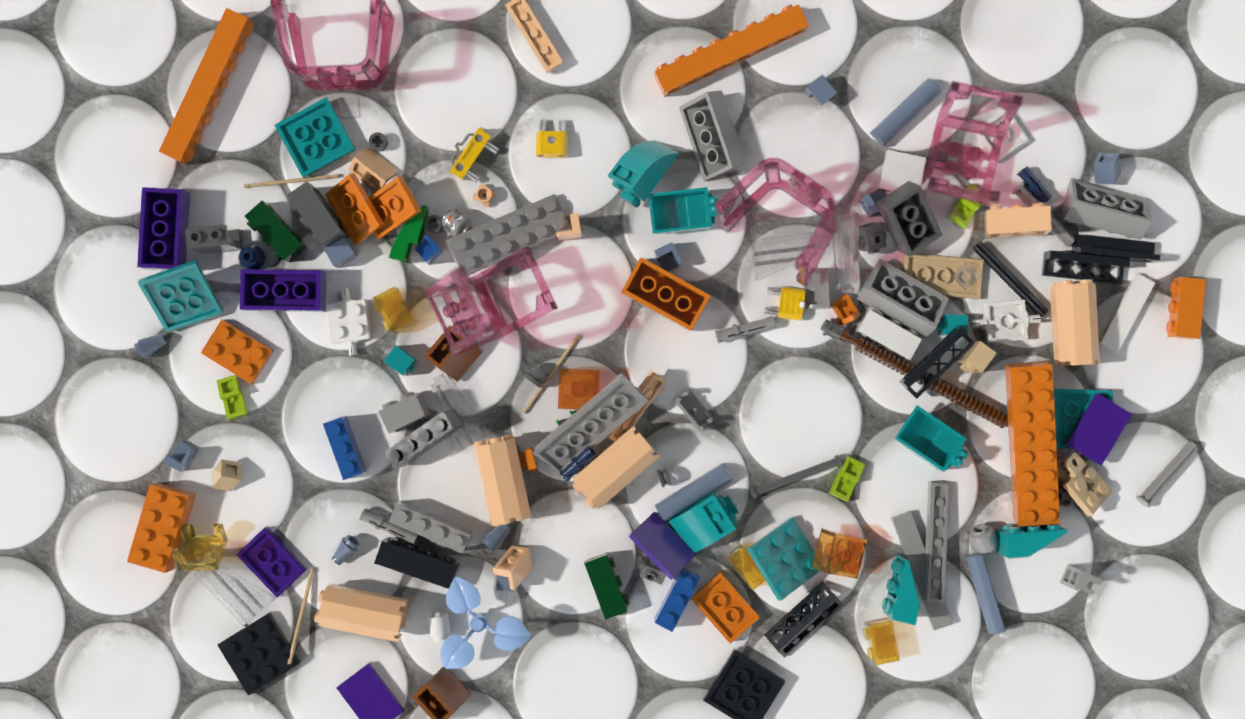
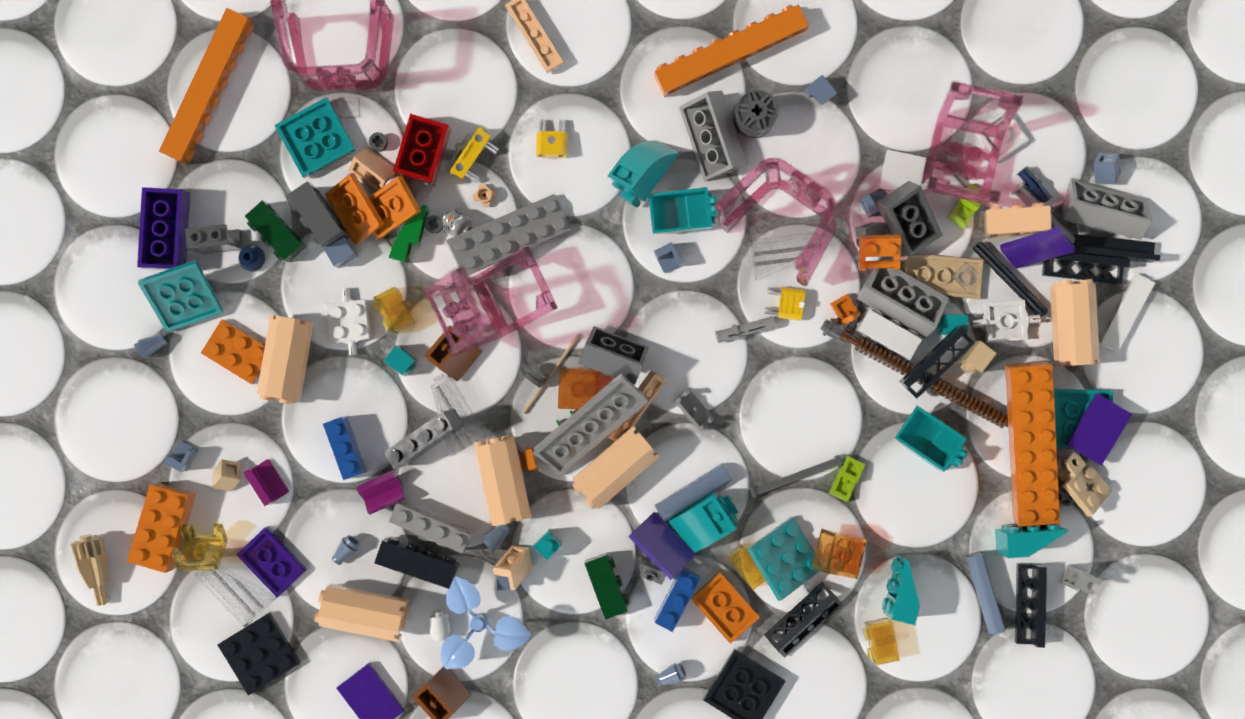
(92, 565): none -> tan piece
(233, 397): lime slope -> none
(266, 482): none -> magenta panel
(283, 290): dark purple brick -> none
(285, 359): none -> light nougat brick
(291, 180): tan piece -> none
(301, 616): tan piece -> none
(381, 492): none -> magenta panel
(383, 523): light grey pin -> none
(405, 412): light grey brick -> none
(422, 149): none -> red brick
(428, 250): blue panel -> none
(547, 544): none -> teal brick
(575, 232): light nougat panel -> none
(577, 463): dark blue pin -> none
(613, 354): none -> dark grey brick
(664, 477): dark grey bush -> none
(665, 294): orange brick -> none
(673, 674): none -> sand blue cone
(746, 120): none -> dark grey wheel
(818, 290): light grey hinge -> none
(846, 252): clear slope -> none
(879, 247): none -> orange plate
(906, 112): sand blue brick -> none
(915, 554): light grey tile -> none
(936, 542): light grey tile -> none
(983, 539): light grey head -> none
(1037, 247): none -> dark purple tile
(1037, 607): none -> black fence
(1167, 474): light grey axle -> none
(1186, 308): orange brick -> none

